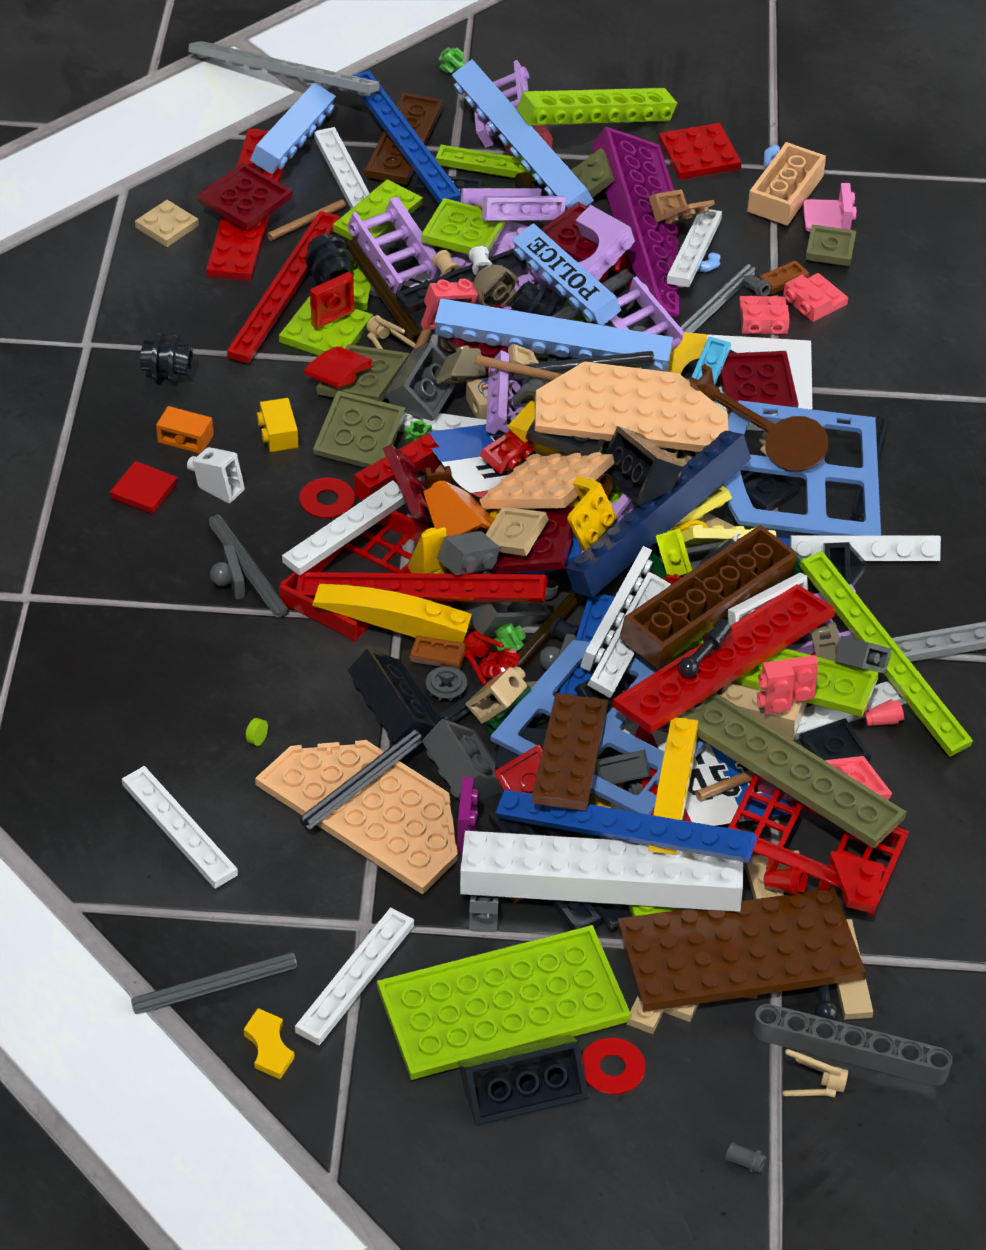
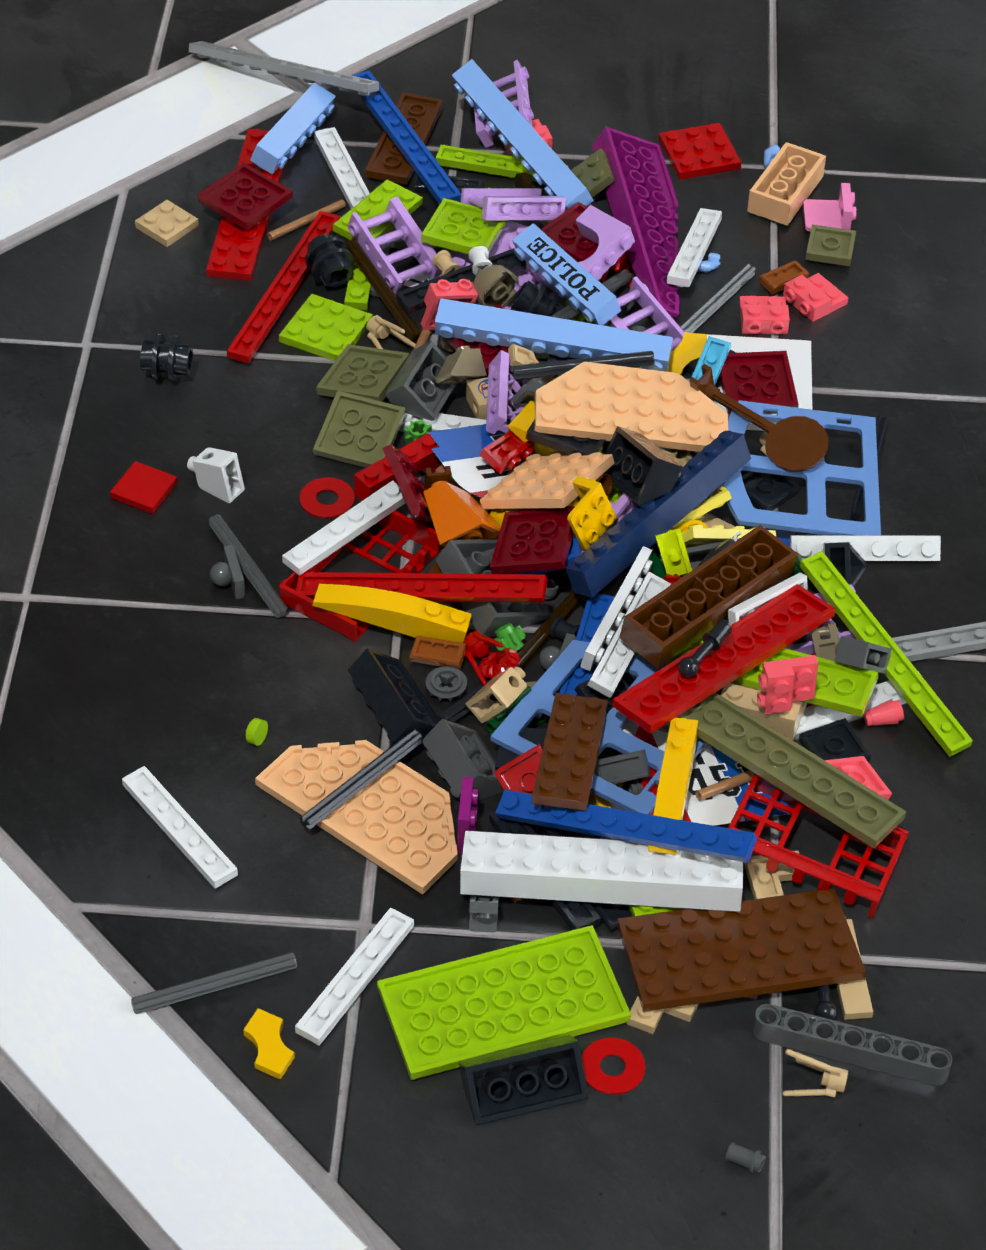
(184, 429): orange brick -> none
(278, 425): yellow brick -> none
(332, 300): red tile -> none
(337, 366): red slope -> none
(426, 552): yellow slope -> none
(451, 60): bright green gear -> none
(468, 553): dark grey brick -> none
(516, 368): medium nougat piece -> none
(517, 529): tan plate -> none
(596, 106): lime brick -> none
(672, 207): medium nougat bracket -> none
(759, 286): dark grey pin -> none
(787, 880): red cone -> none
(858, 880): red wing -> none

